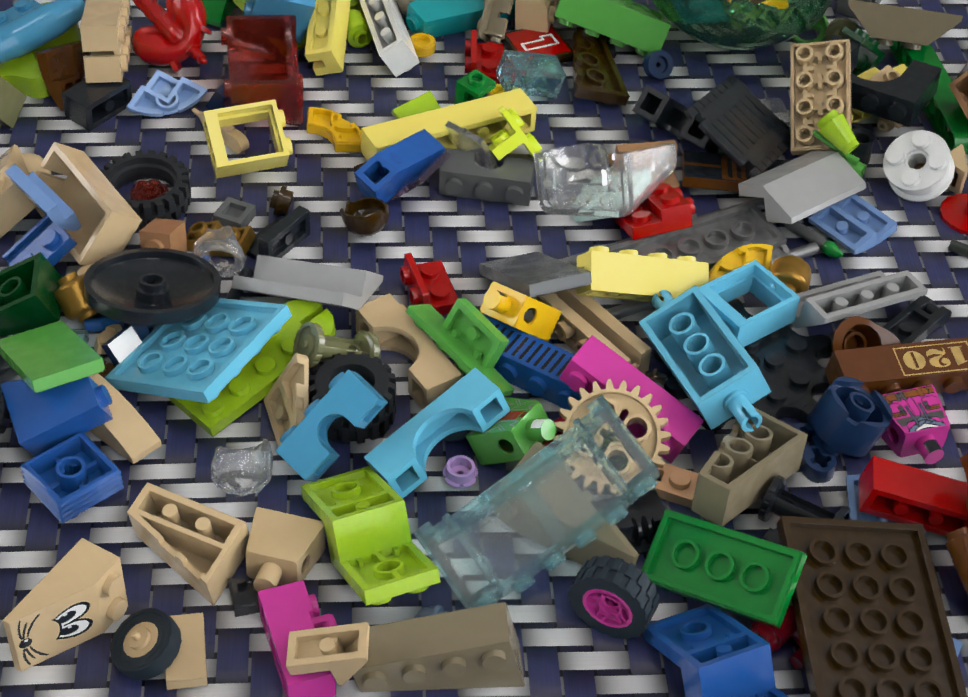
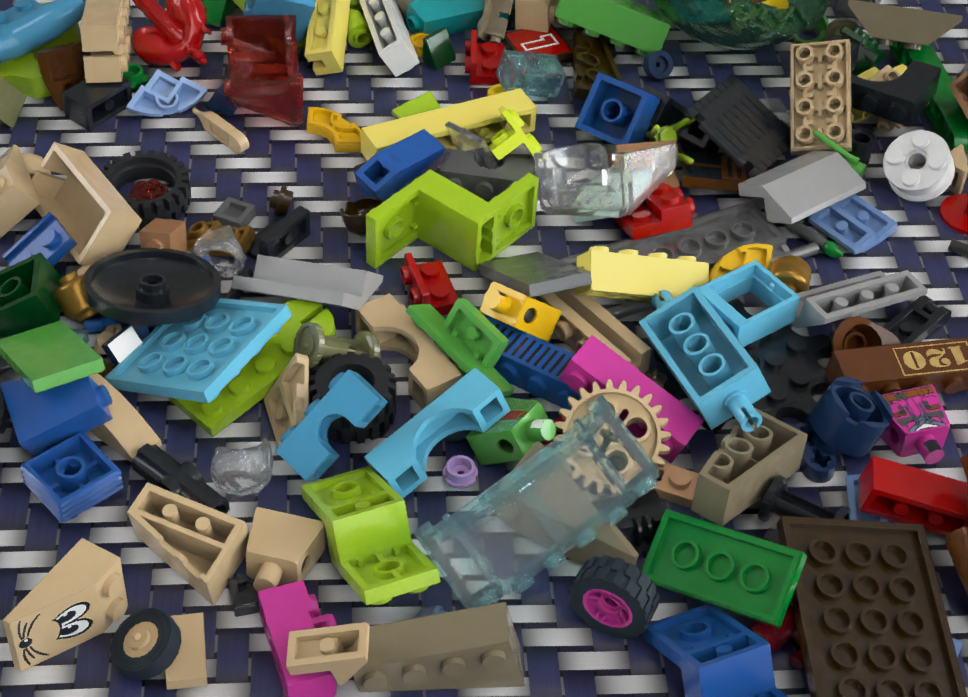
(44, 198): medium blue slope -> none
(136, 76): none -> green plate
(181, 479): none -> black piece
(239, 115): light yellow window -> none
(438, 49): none -> dark green slope
(451, 220): none -> lime bracket
(473, 87): green bracket -> none
(617, 111): none -> blue brick
(669, 133): none -> lime plant
(838, 132): lime cone -> none

